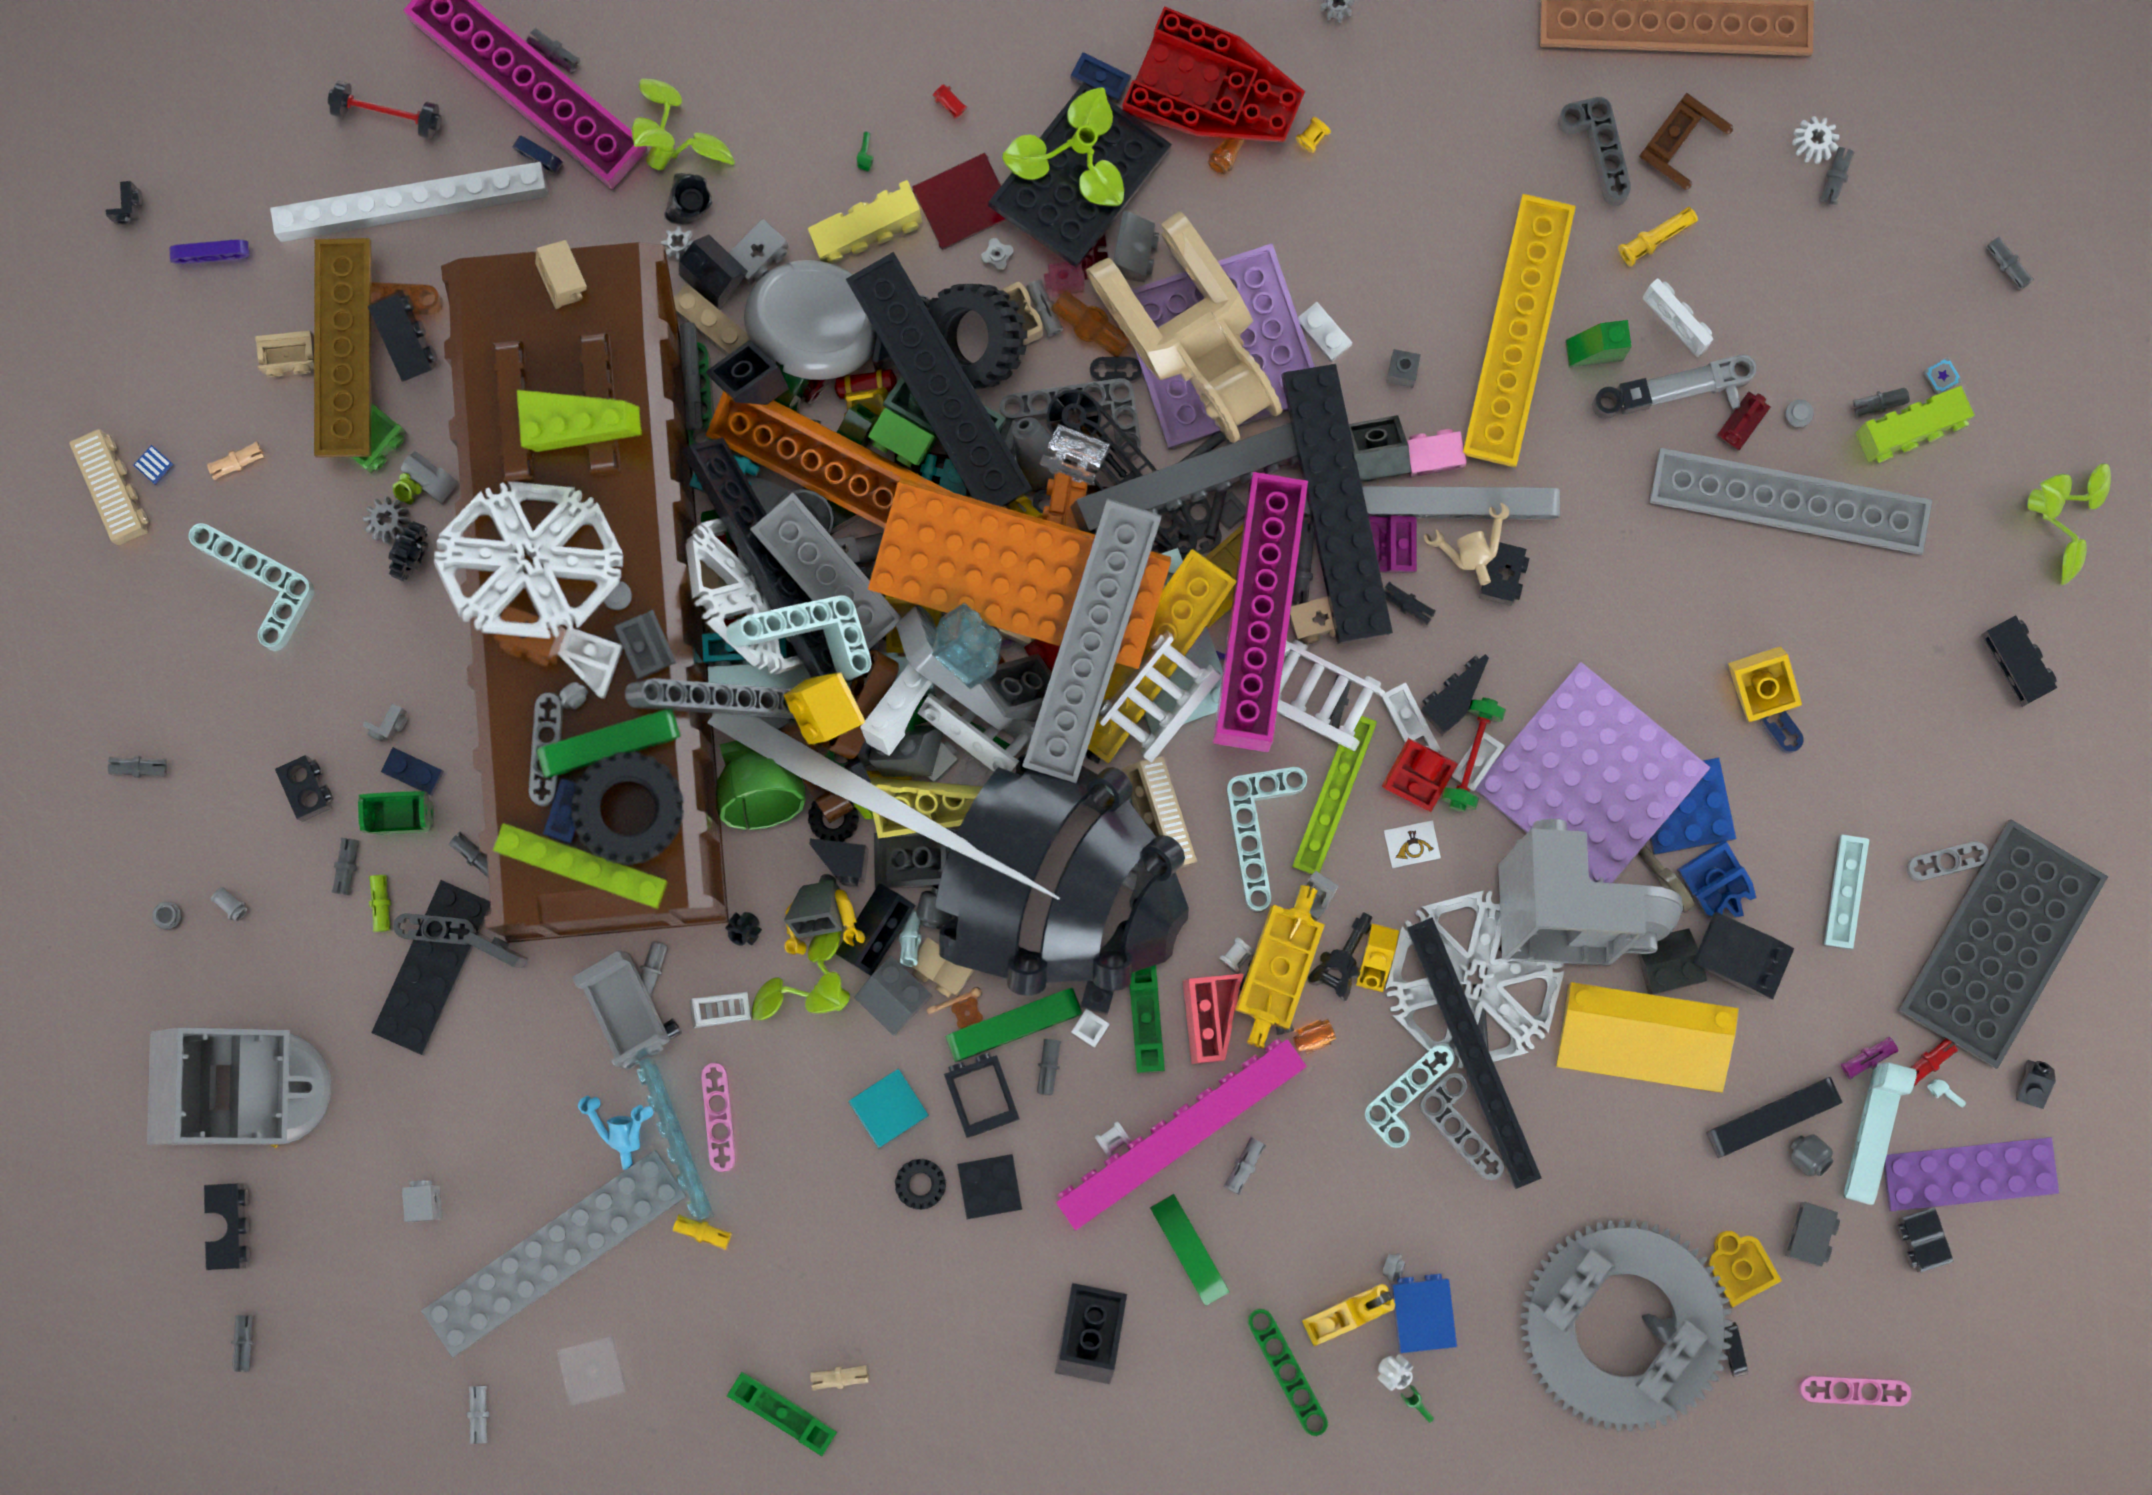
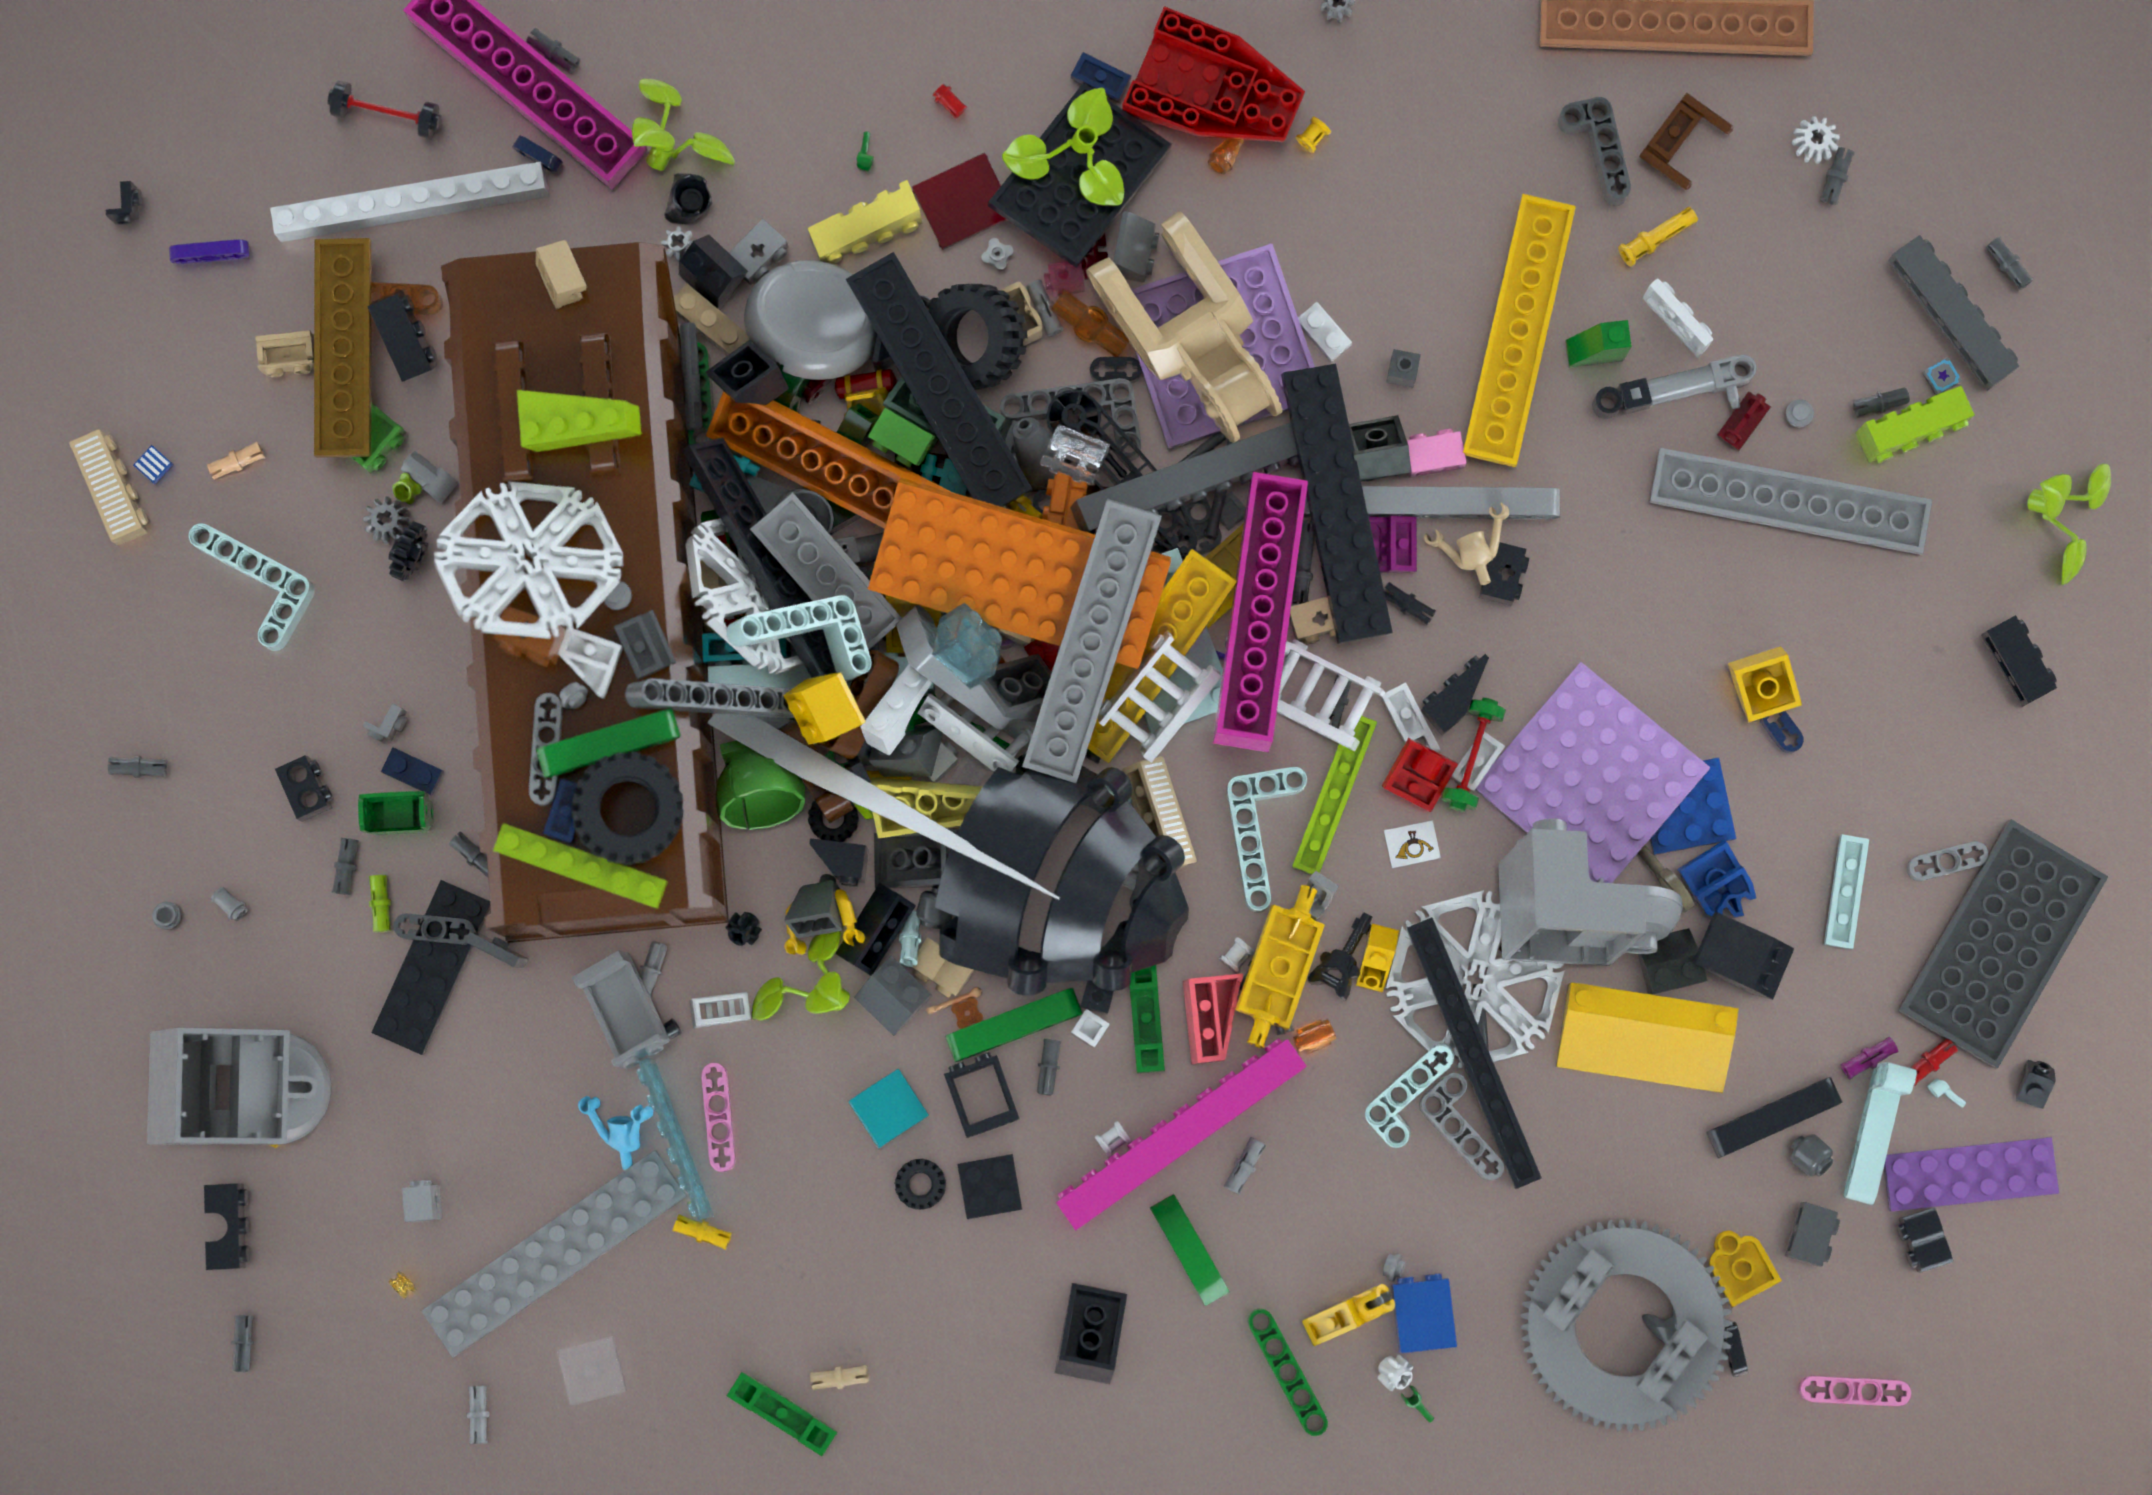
(402, 1284): none -> clear yellow bush
(1954, 312): none -> dark grey brick

